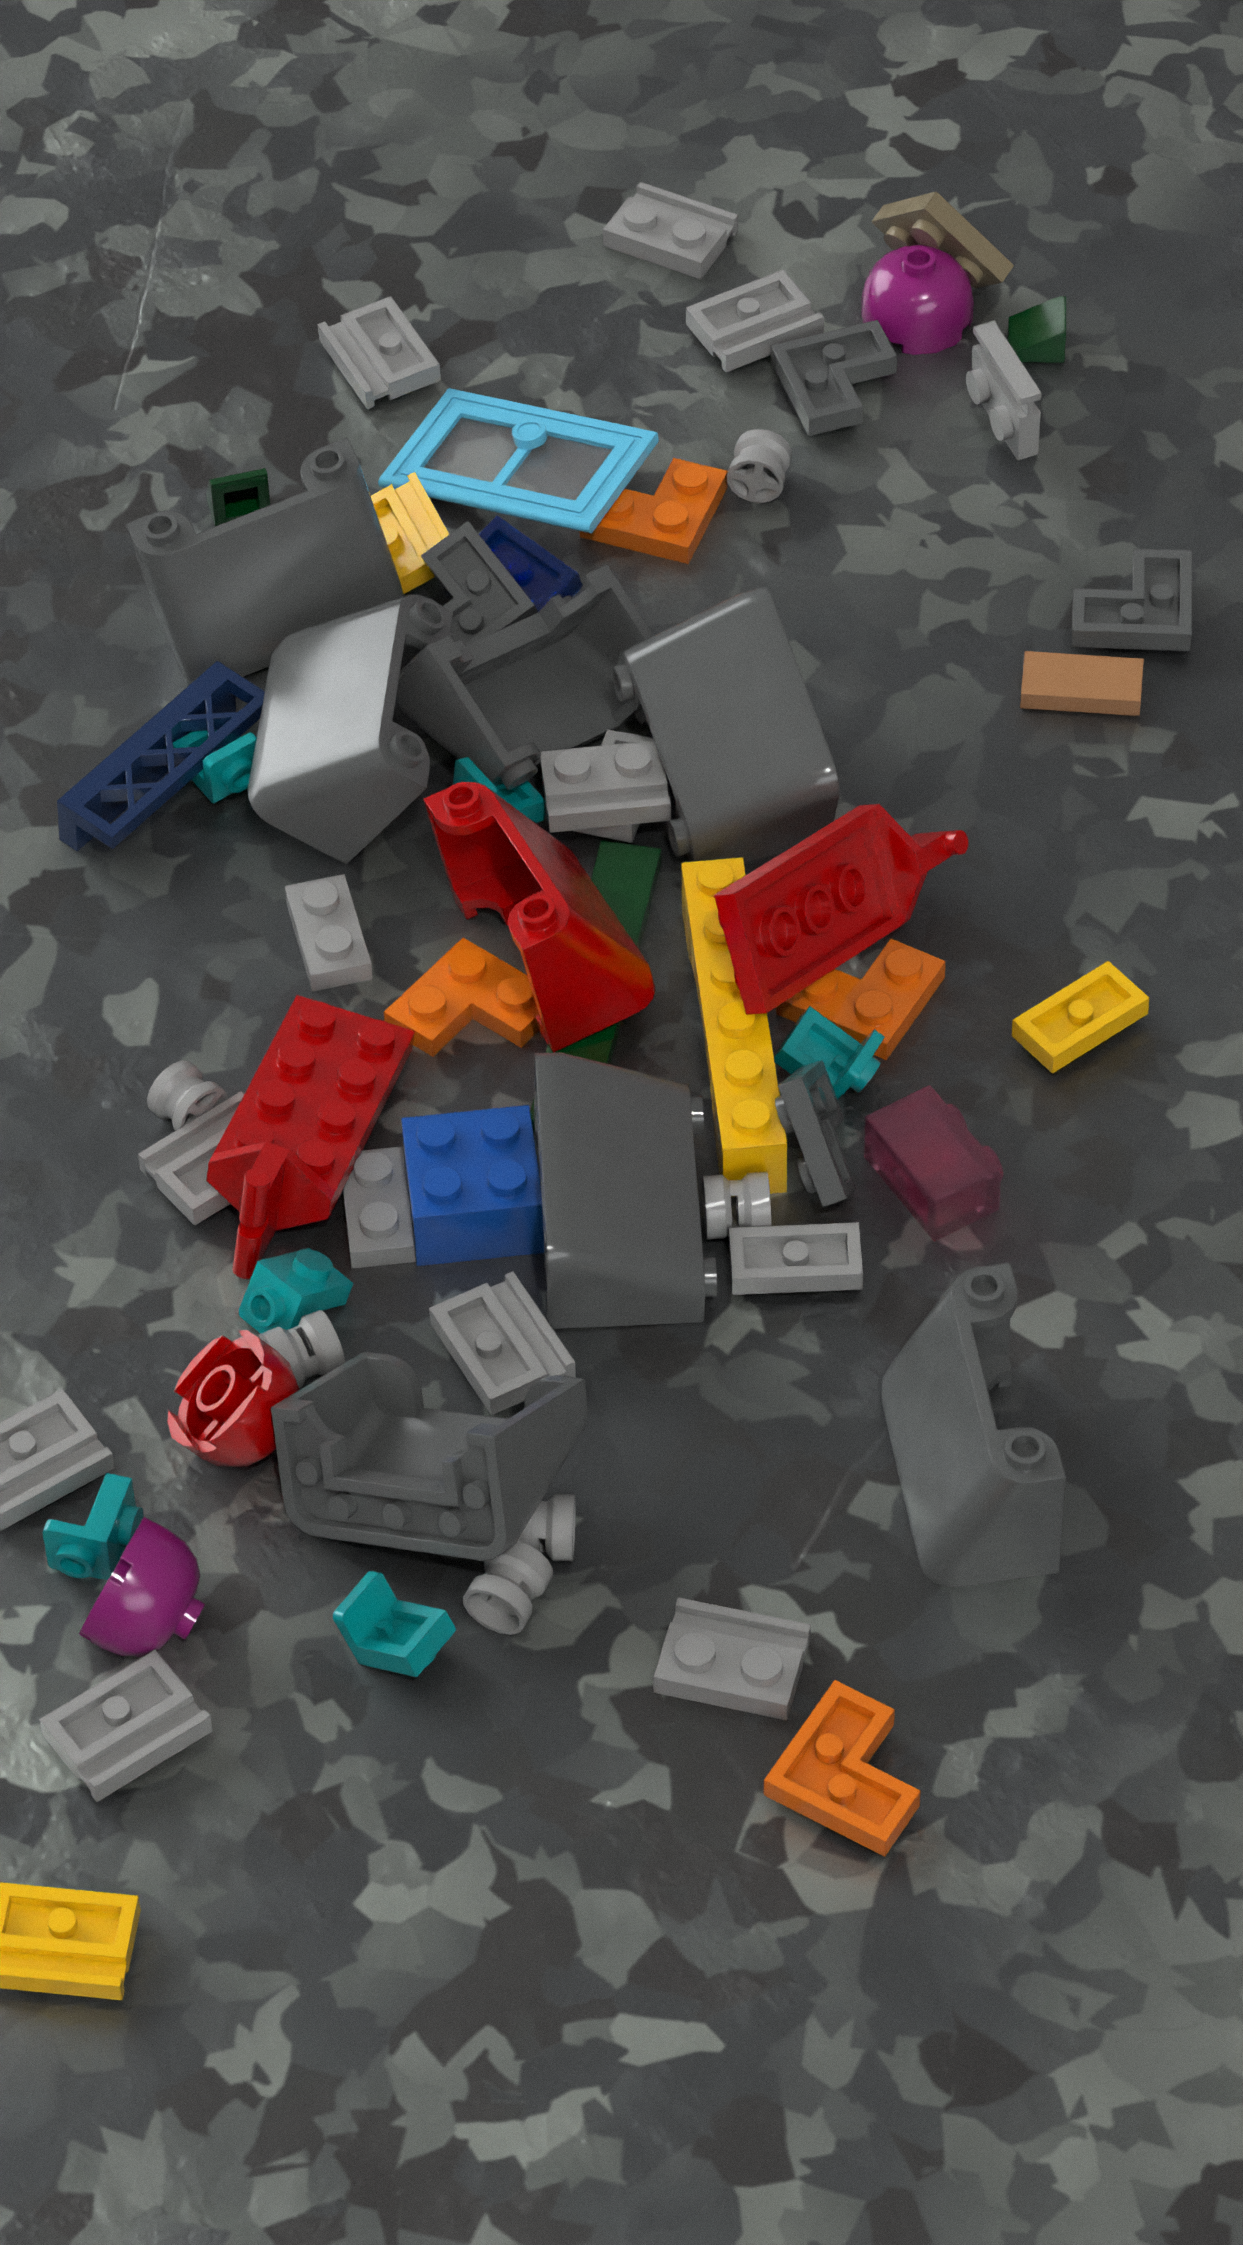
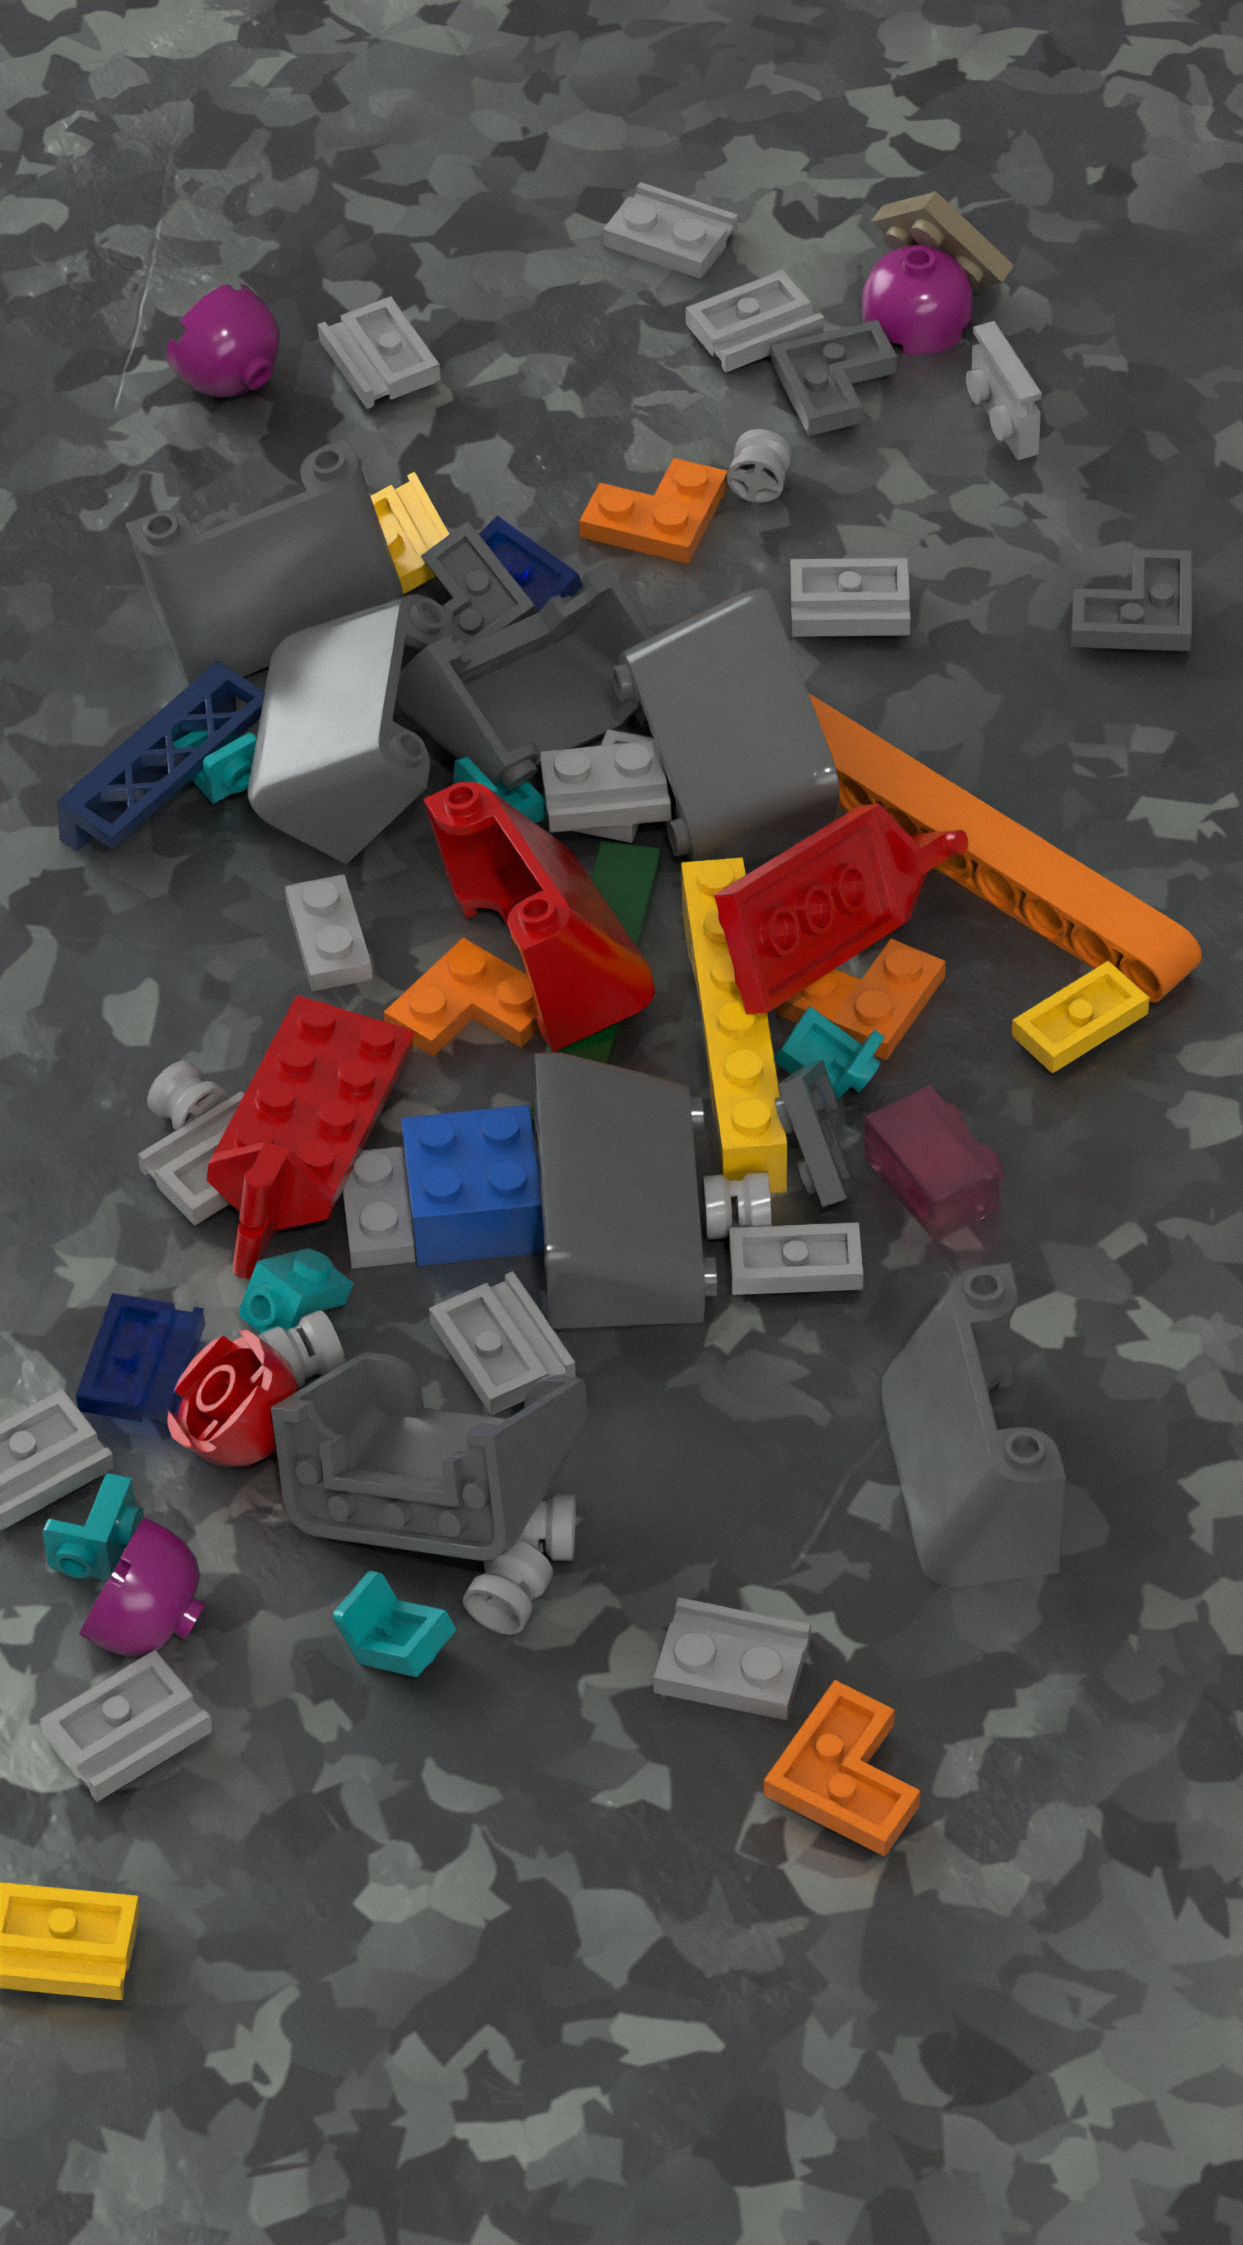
(139, 1359): none -> clear blue plate
(226, 343): none -> magenta cylinder
(237, 495): dark green slope -> none
(521, 459): medium azure door -> none
(850, 597): none -> light grey plate
(1012, 864): none -> orange beam
(1040, 332): dark green slope -> none
(1082, 683): medium nougat tile -> none

